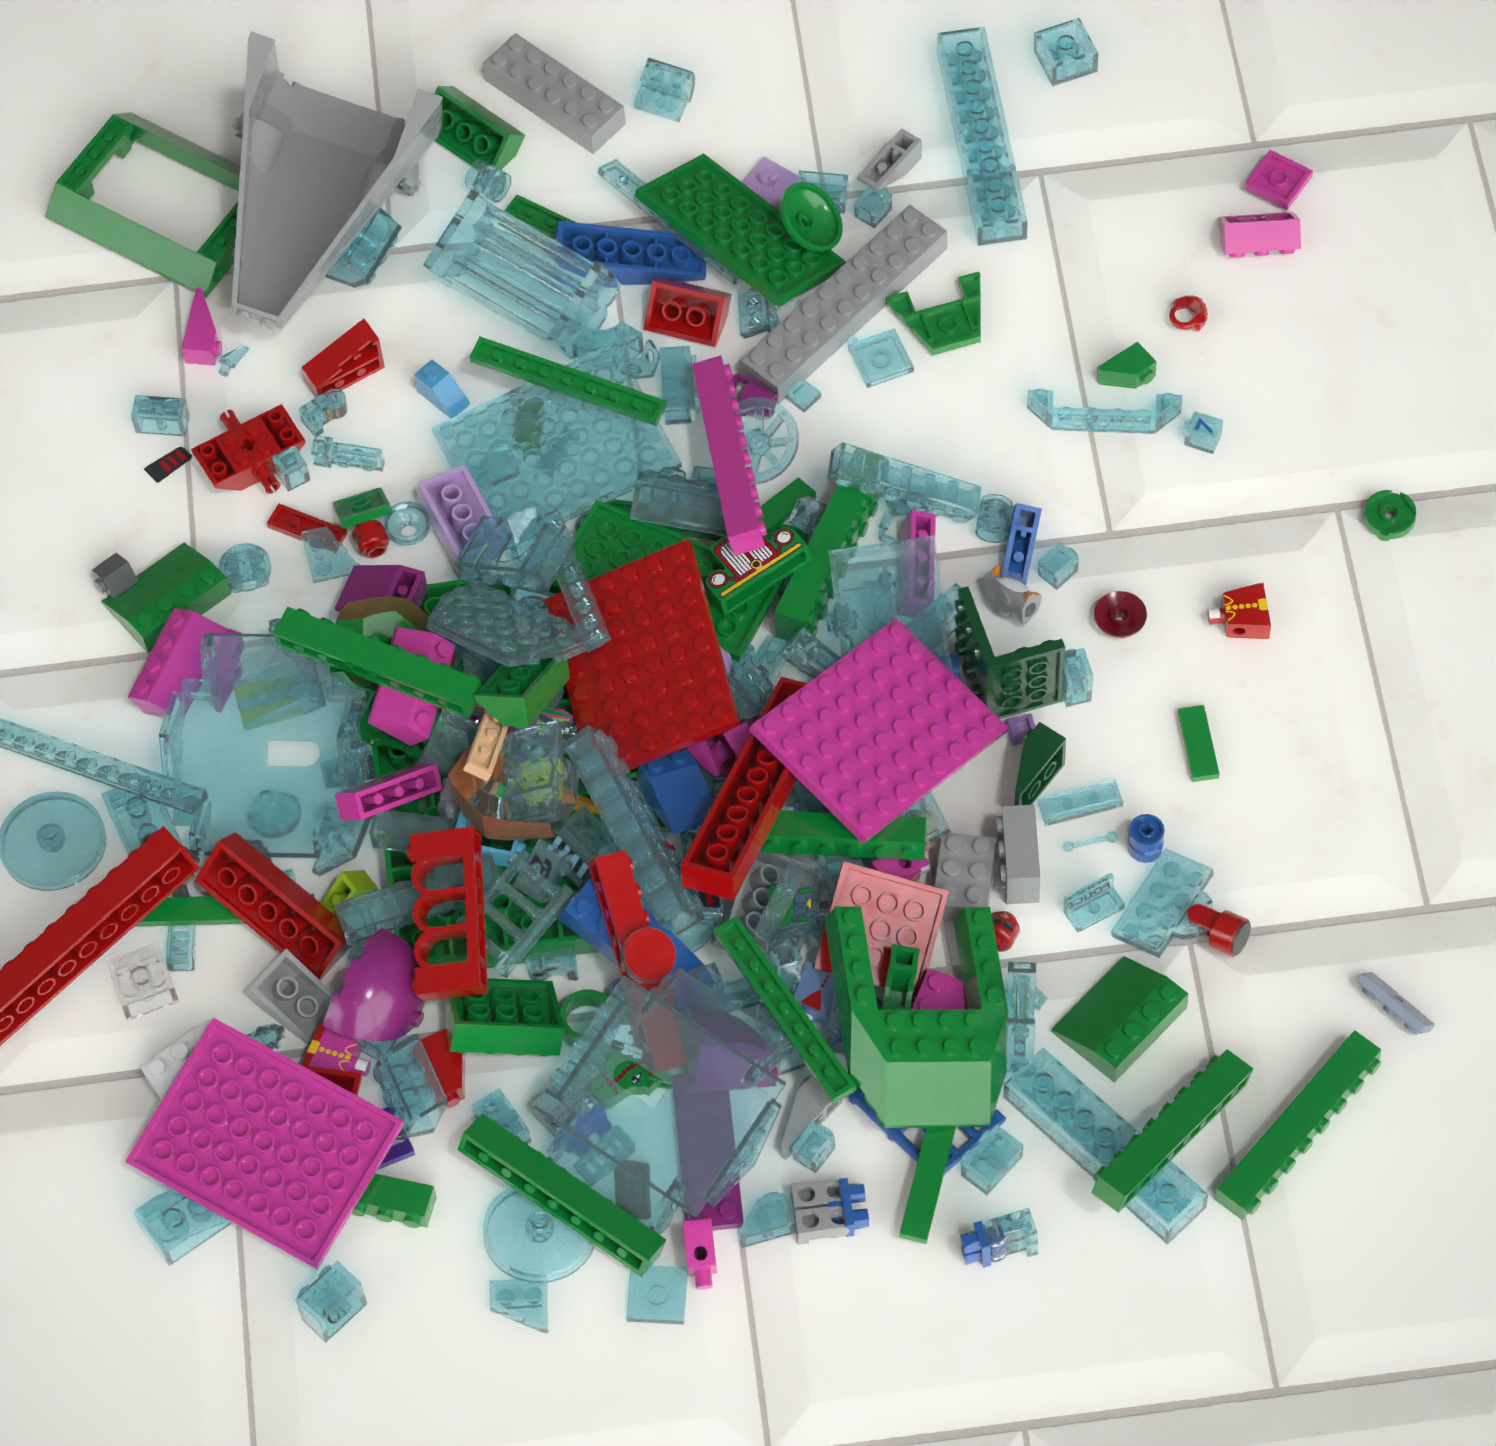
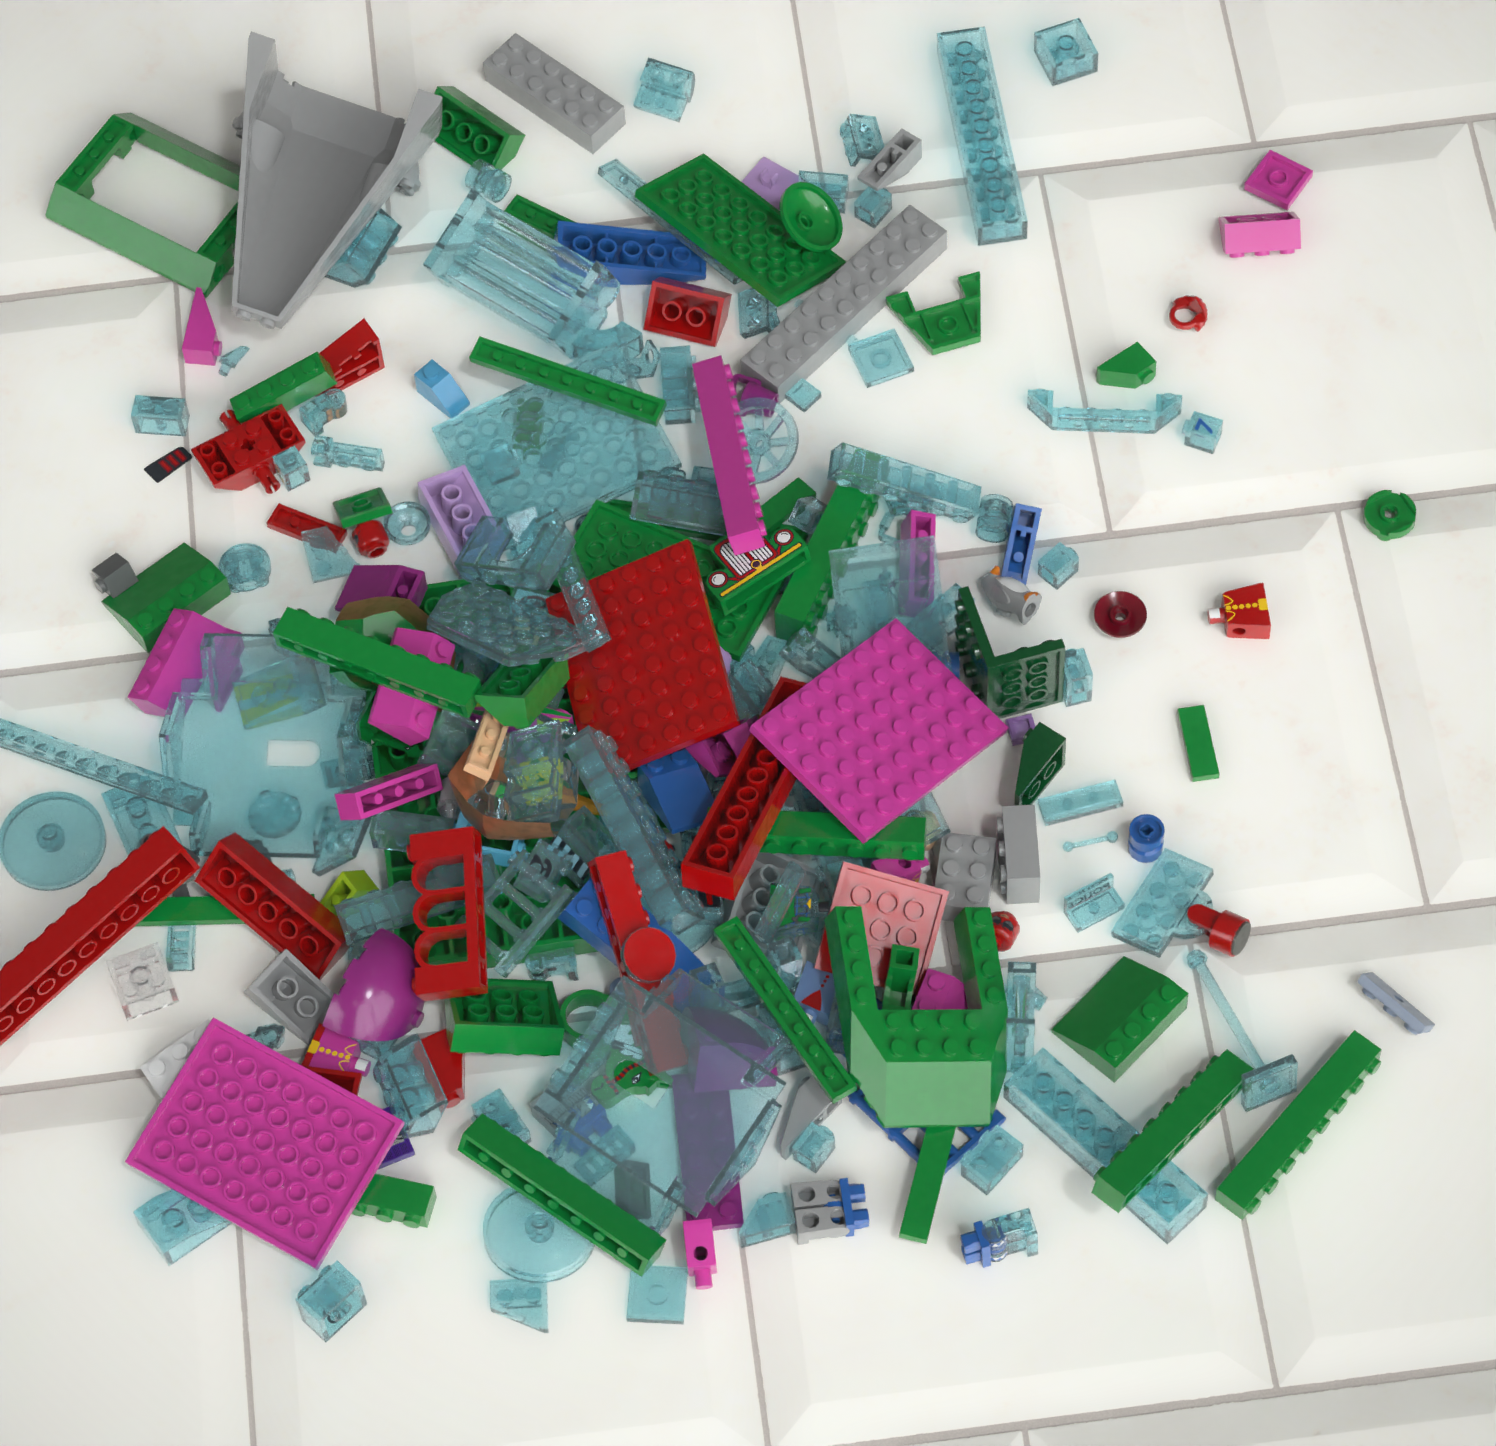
(286, 387): none -> green brick
(861, 138): none -> clear light blue bracket
(1266, 1081): none -> clear light blue tile

